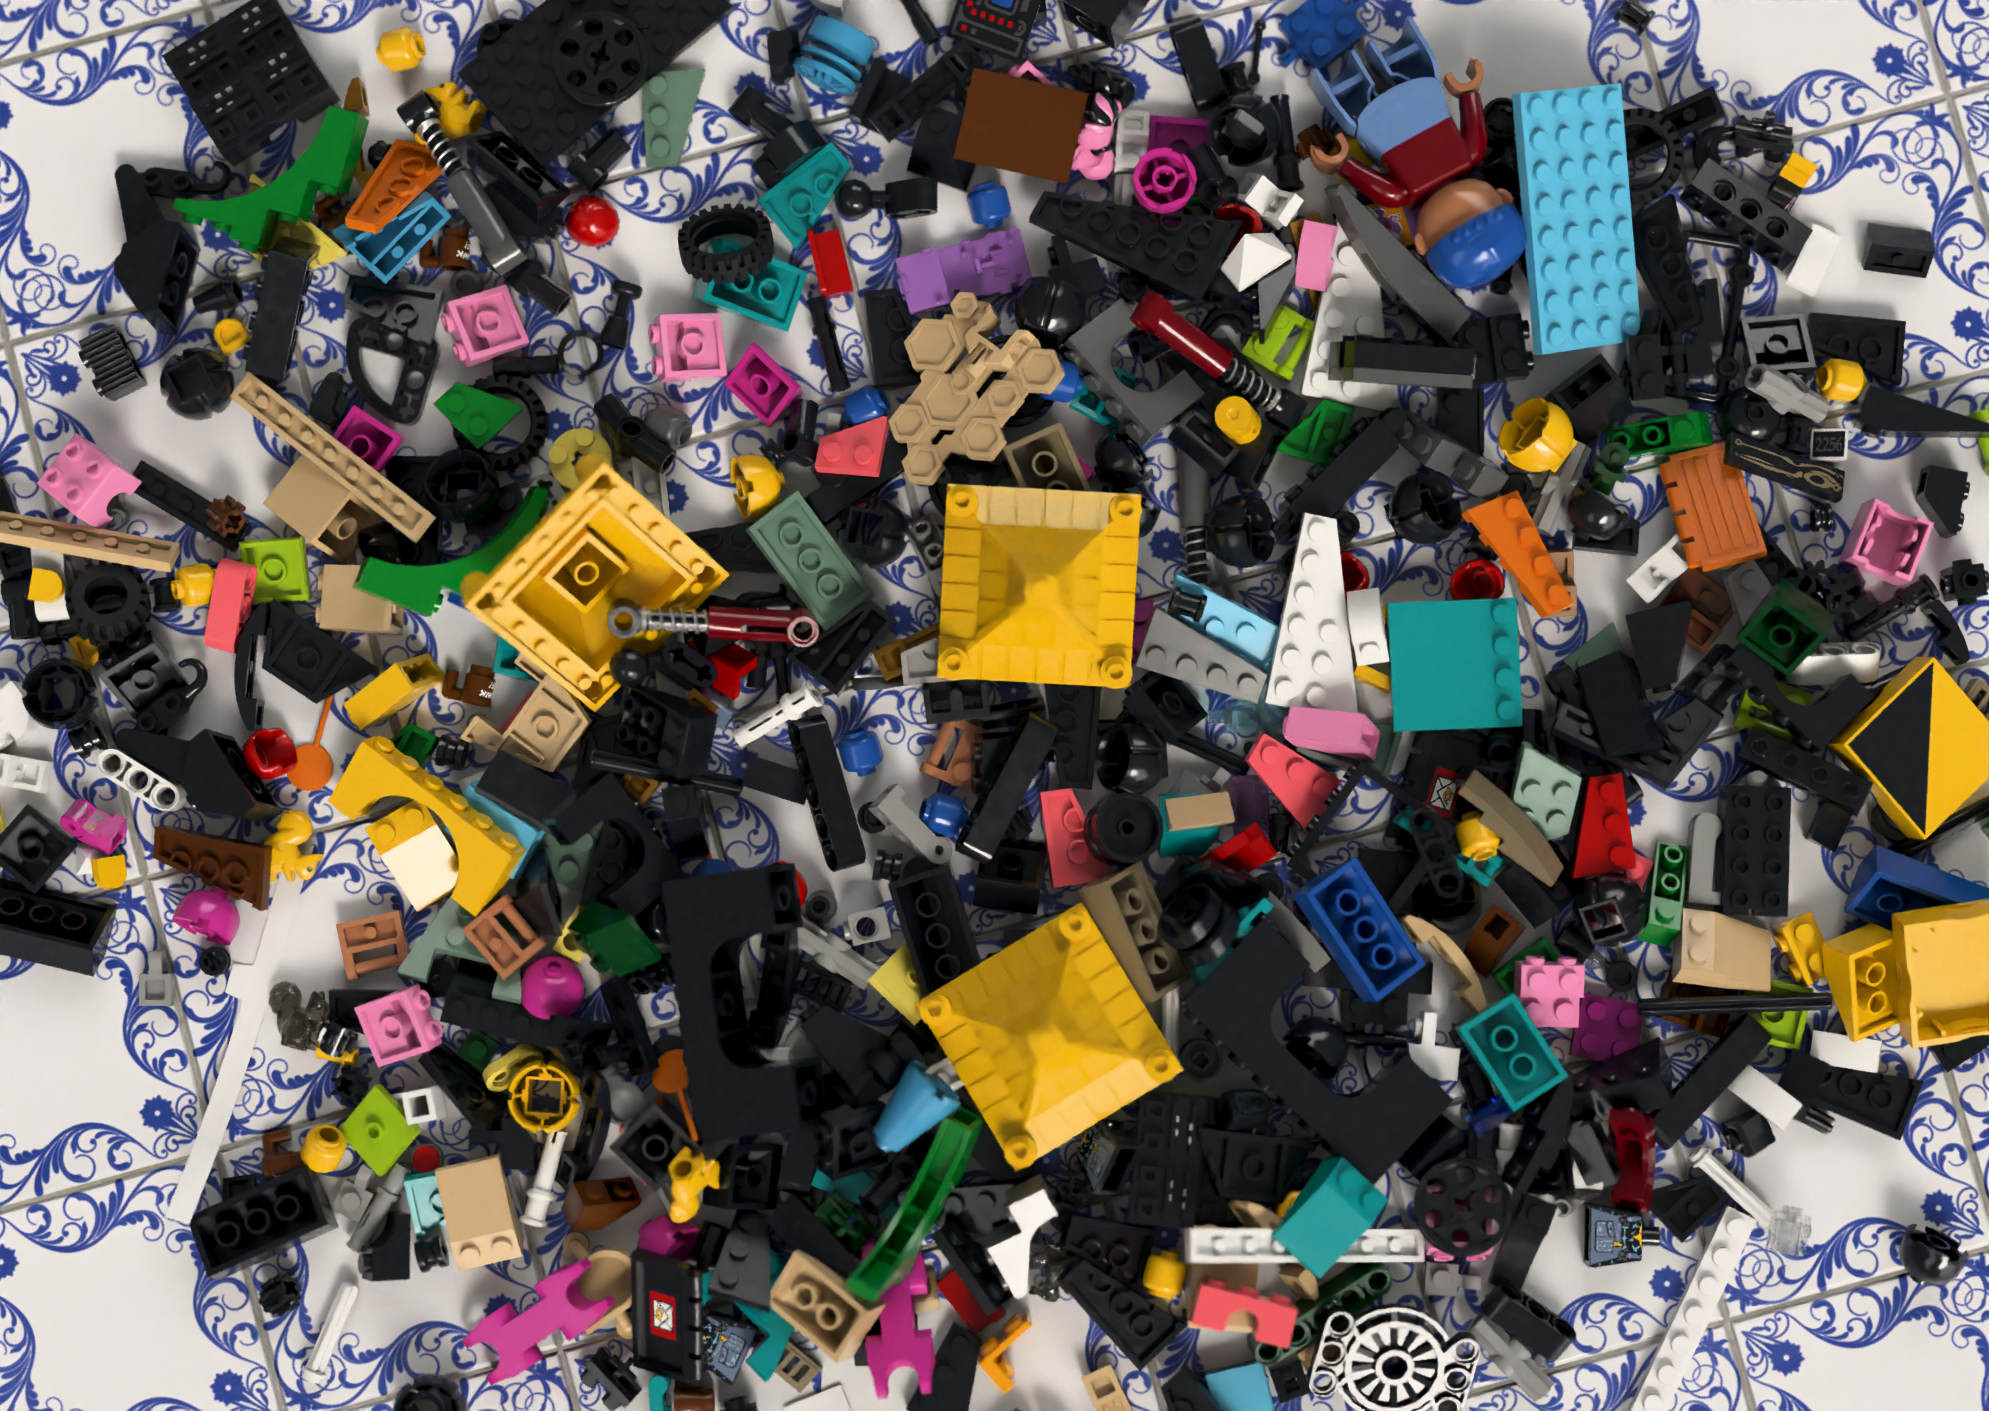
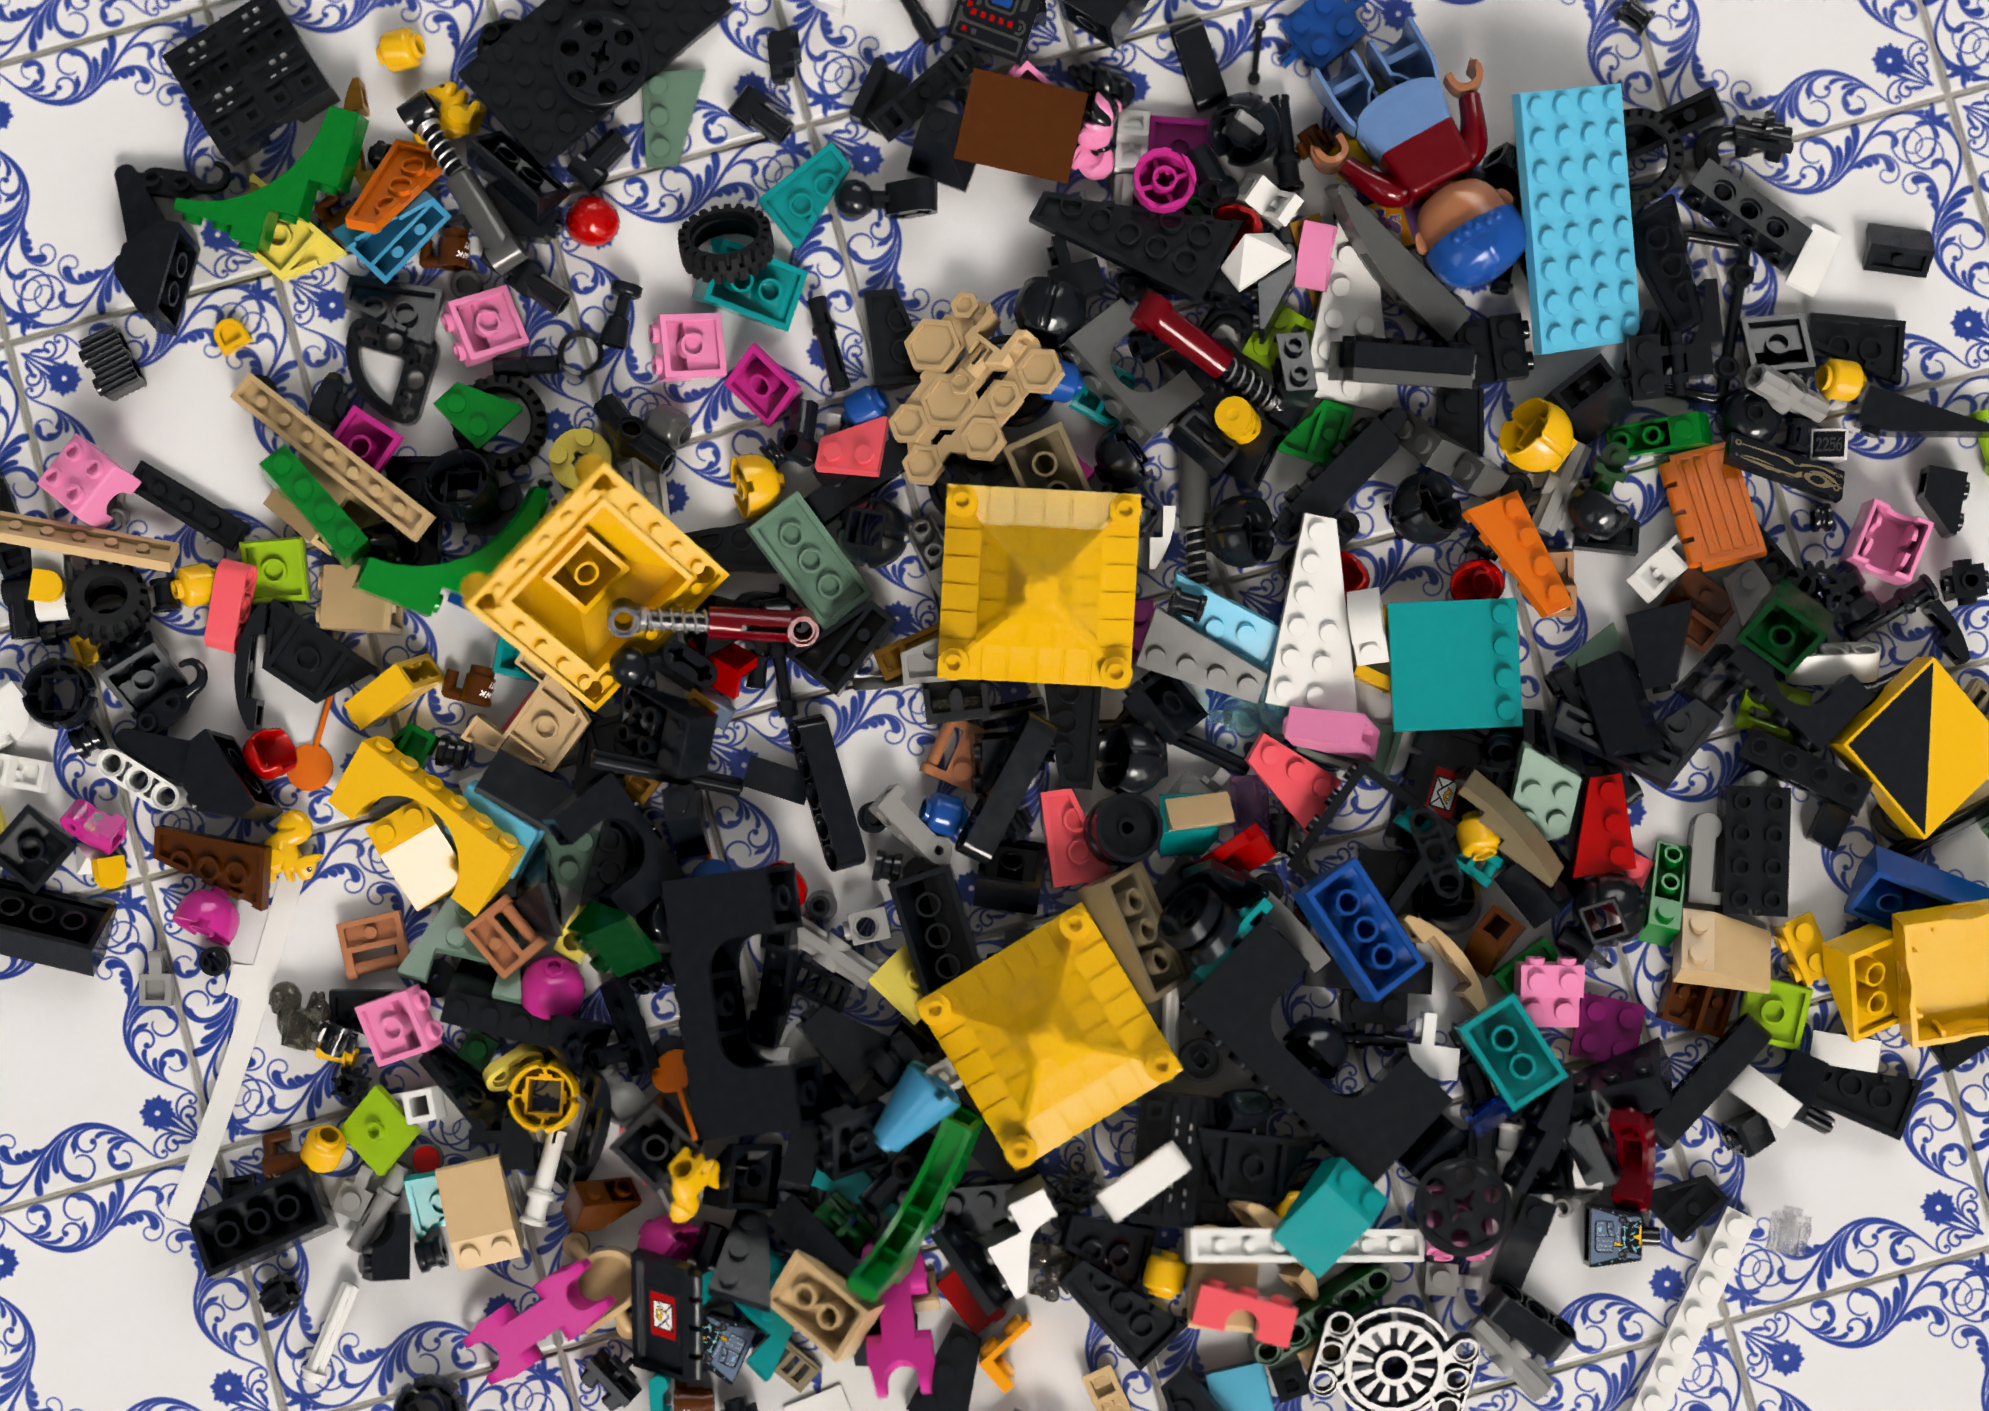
(206, 401): black piece -> none
(221, 296): black cone -> none
(226, 515): reddish brown gear -> none
(279, 307): black wedge -> none
(315, 504): none -> green arch
(788, 152): black brick -> none
(790, 707): white pin -> none
(830, 263): red panel -> none
(835, 51): dark azure wheel -> none
(860, 751): blue head -> none
(978, 267): medium lavender piece -> none
(989, 204): blue head -> none
(1108, 1156): black torso -> none
(1143, 1181): none -> white beam
(1158, 545): none -> white slope
(1236, 70): black bush -> none
(1292, 370): none -> black brick
(1499, 121): black wheel -> none
(1621, 976): black tile -> none
(1702, 1158): white axle -> none
(1735, 1004): black axle -> none
(1790, 181): leg -> none
(1931, 1256): black cylinder -> none

